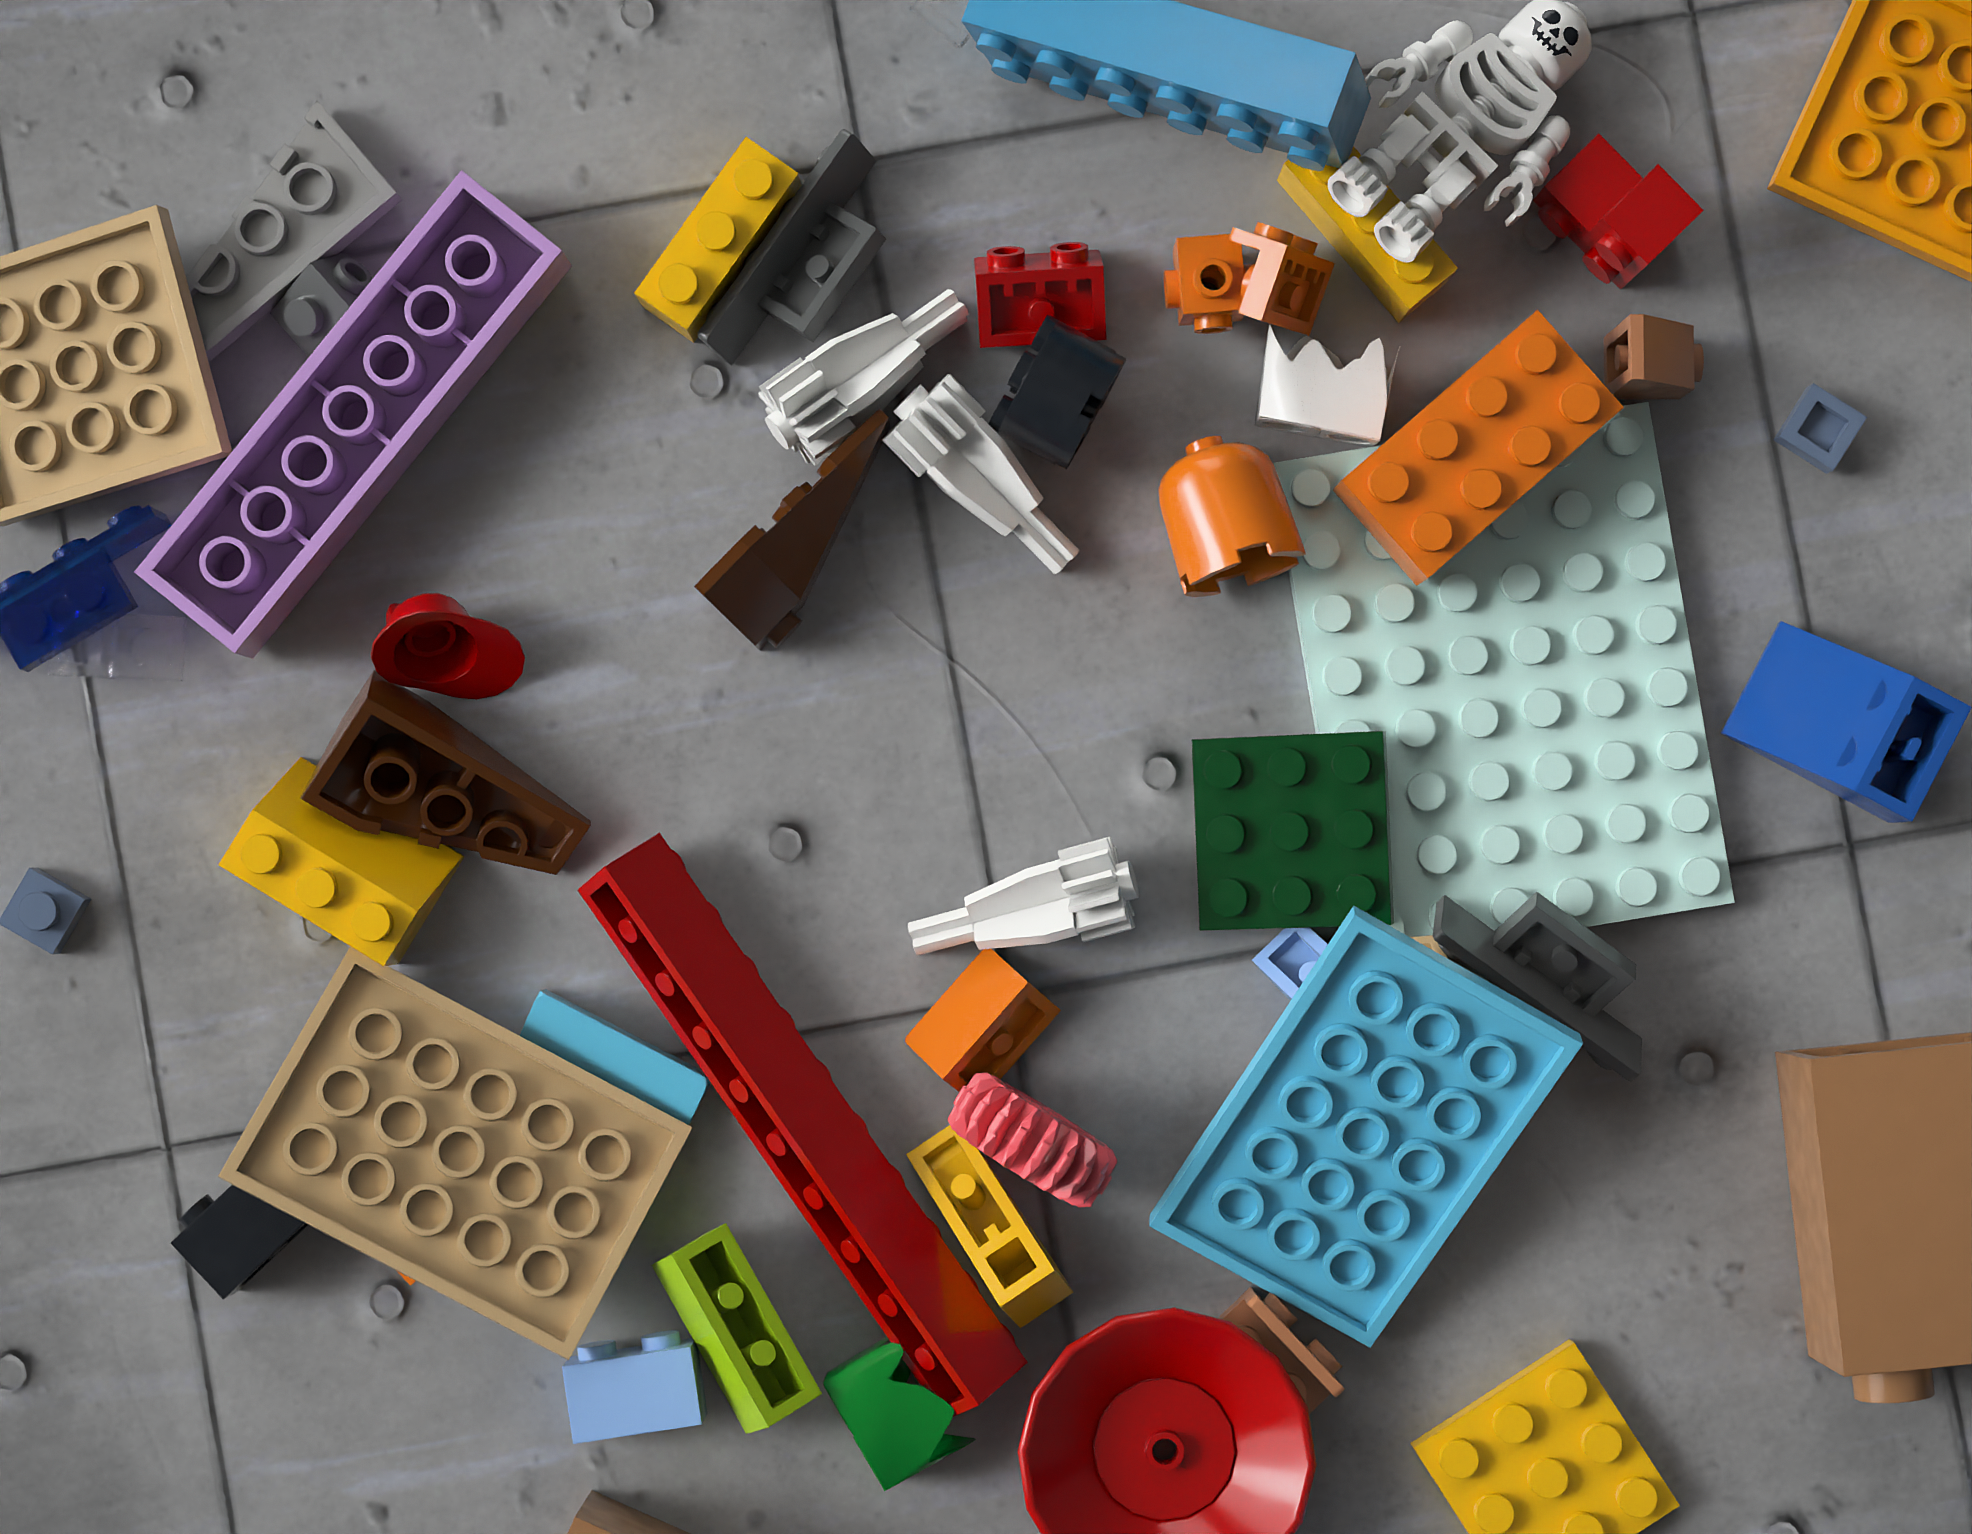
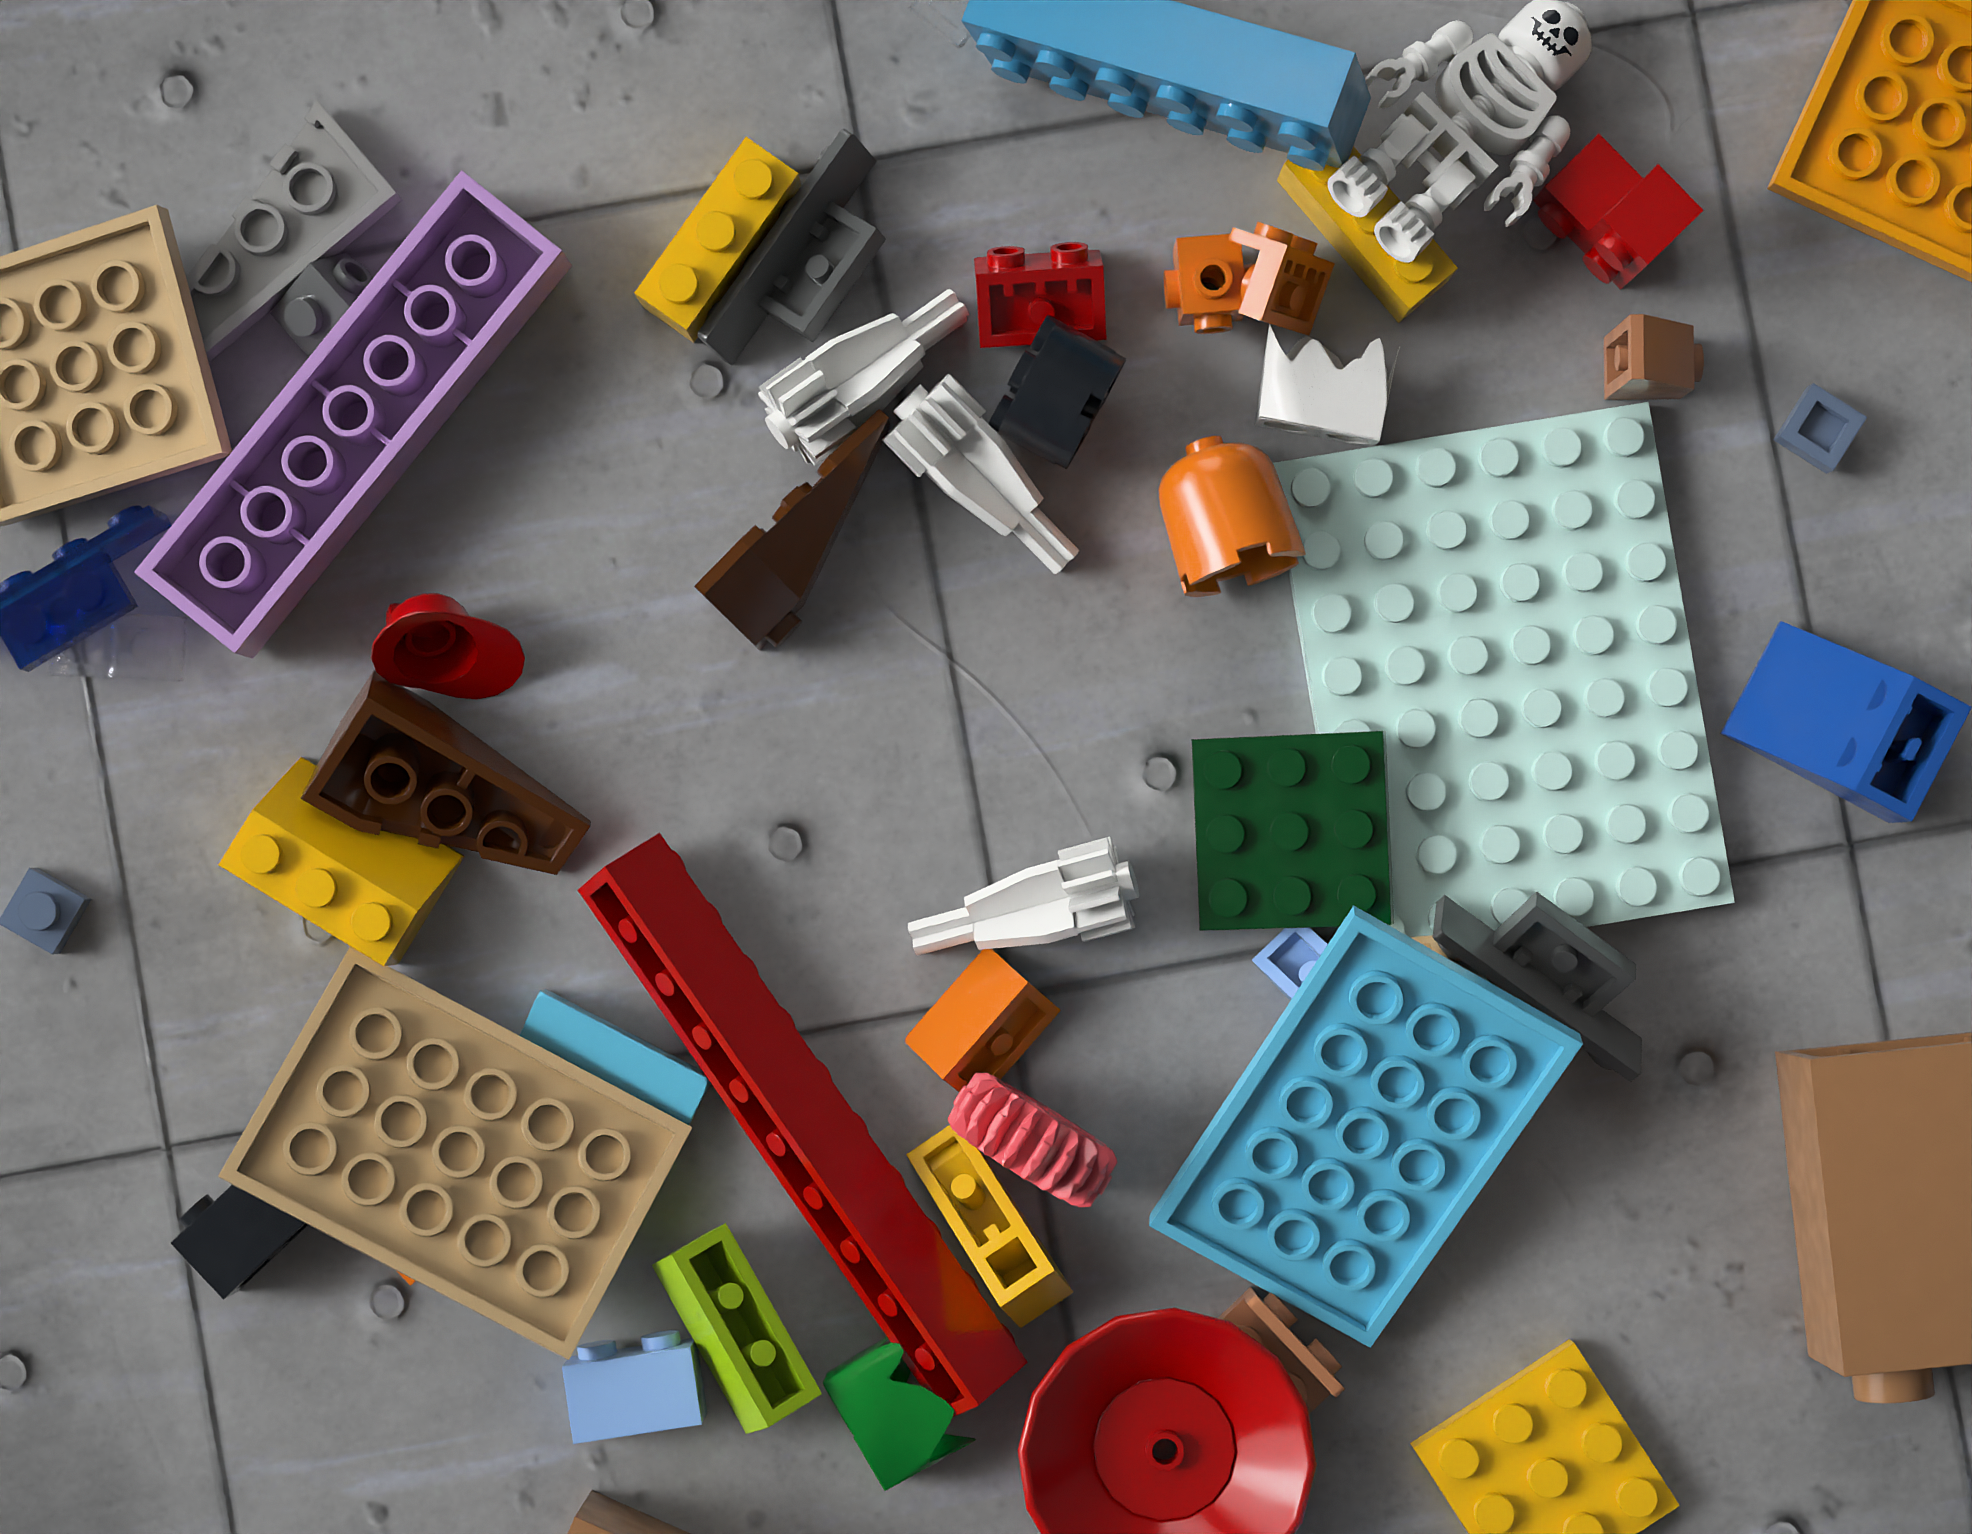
(1477, 448): orange brick -> none

